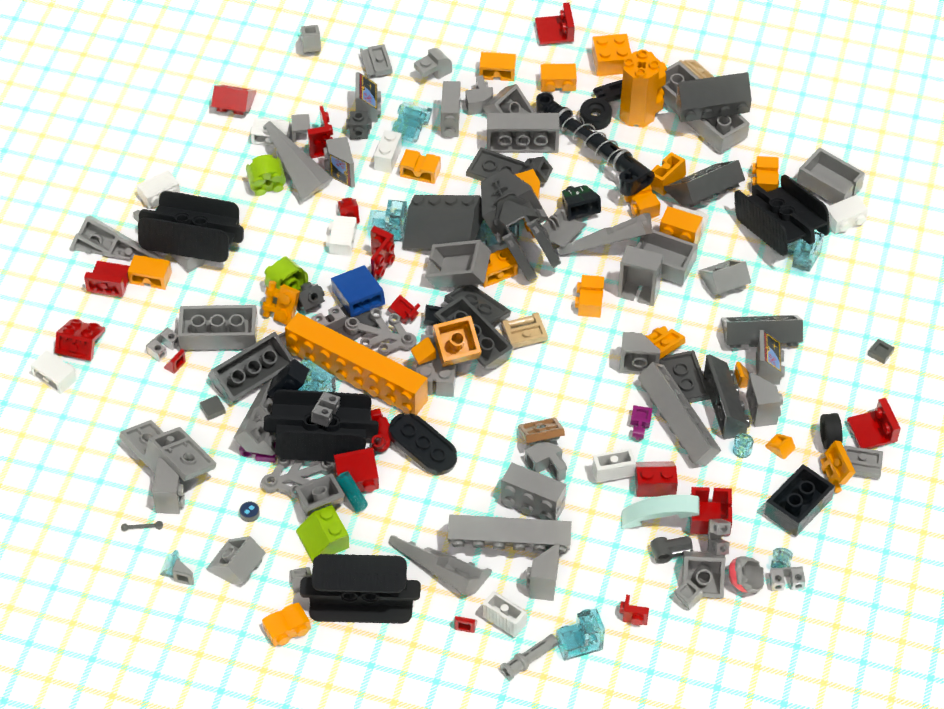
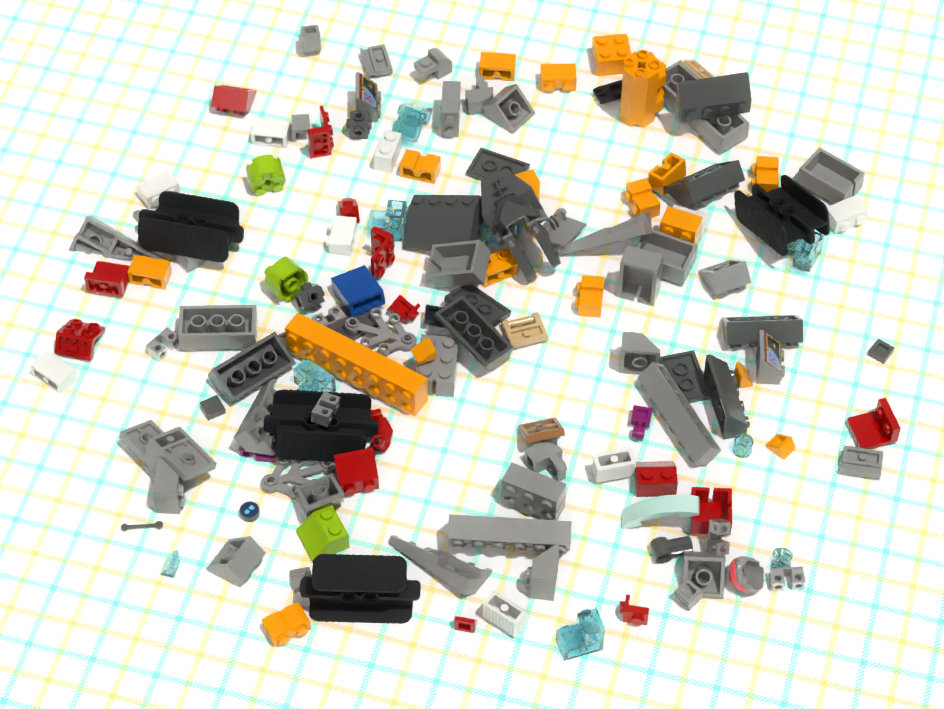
(176, 362): slope -> none
(182, 573): light grey slope -> none
(286, 302): light orange plate -> none
(289, 378): black brick -> none
(303, 170): light grey wedge -> none
(339, 160): light grey slope -> none
(345, 488): teal piece -> none
(423, 443): black tile -> none
(456, 341): light orange brick -> none
(522, 661): light grey pin -> none
(523, 132): light grey brick -> none
(541, 167): dark grey brick -> none
(556, 28): red bracket -> none
(580, 202): black torso -> none
(596, 105): black tyre -> none
(633, 174): black piece -> none
(666, 340): light orange plate -> none
(763, 401): light grey slope -> none
(799, 500): black brick -> none
(830, 429): black tyre -> none
(837, 465): light orange plate -> none

